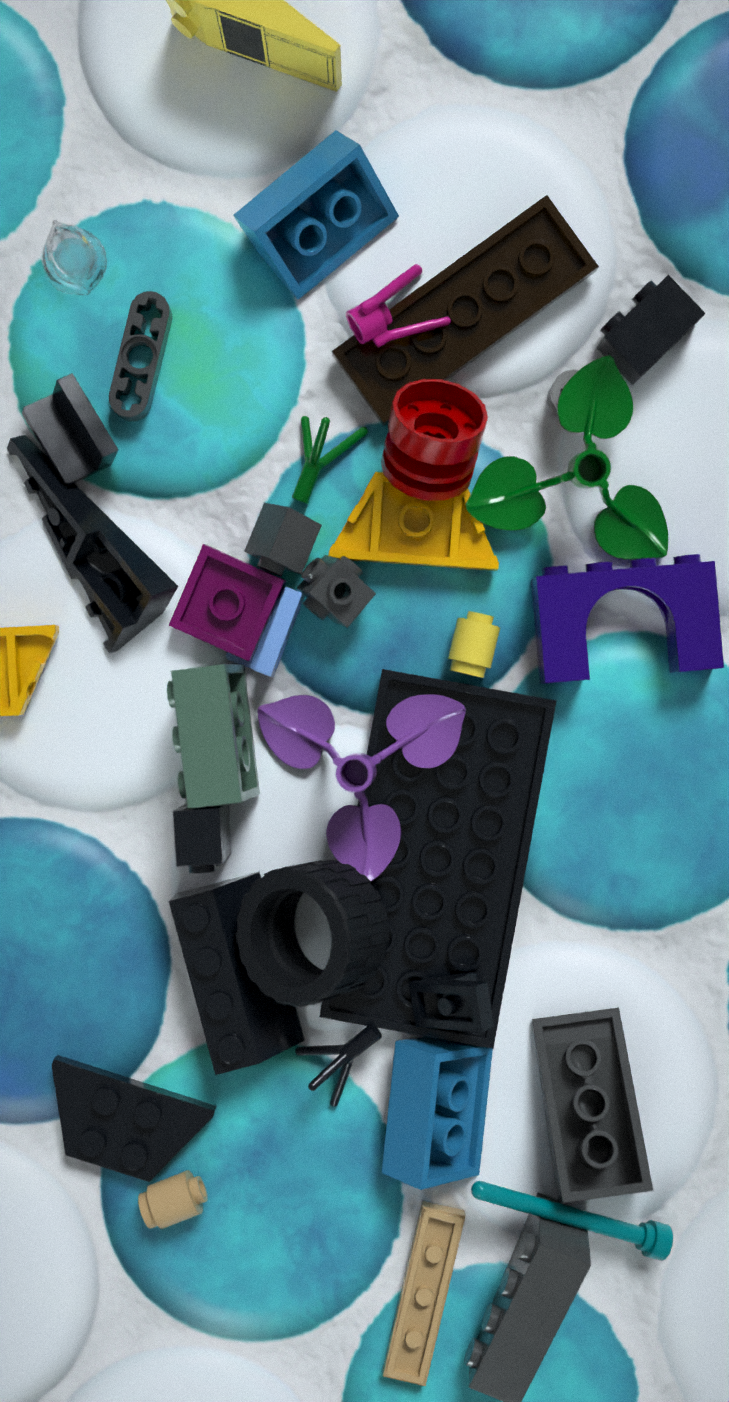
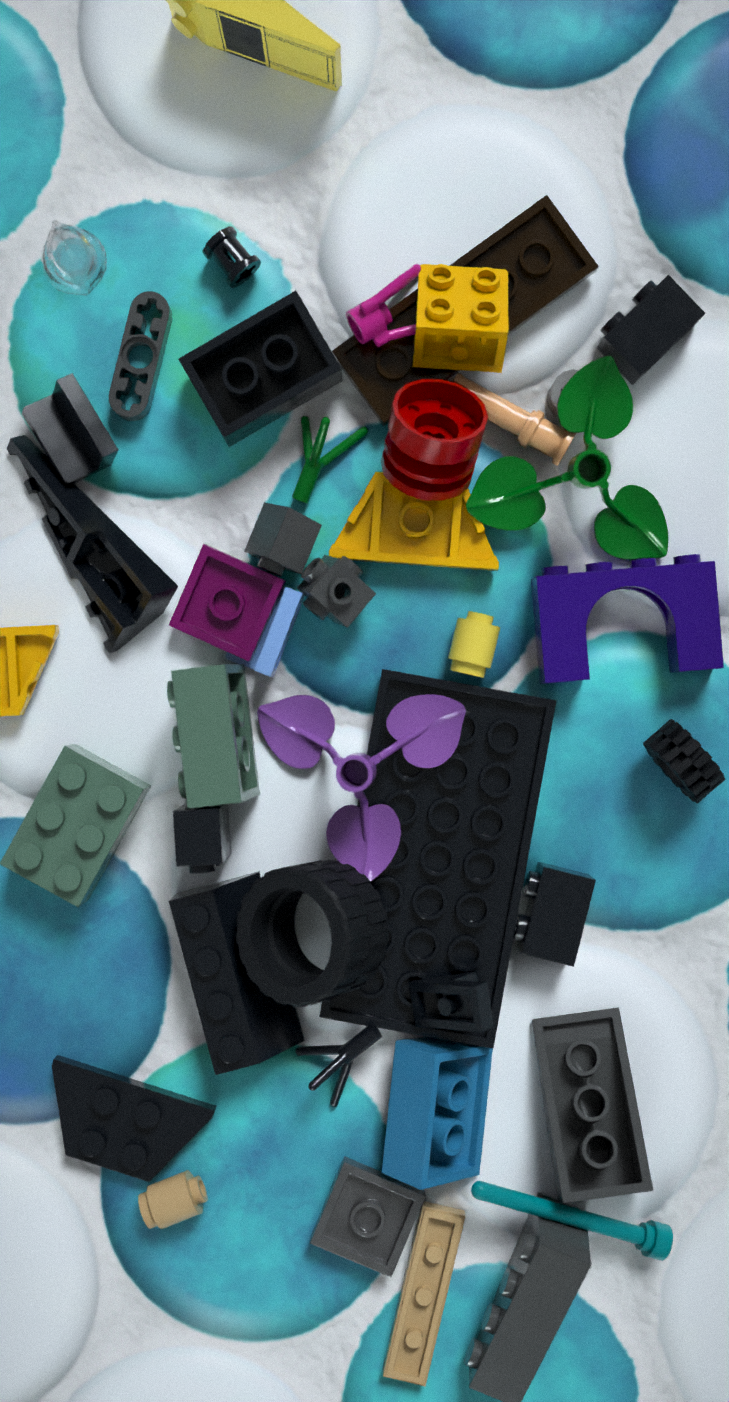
(75, 824): none -> sand green brick
(218, 248): none -> black bush
(262, 368): none -> black brick
(317, 213): dark azure slope -> none
(367, 1217): none -> flat silver plate
(461, 318): none -> yellow bracket
(529, 427): none -> light nougat pin
(554, 913): none -> black brick
(684, 761): none -> black tyre

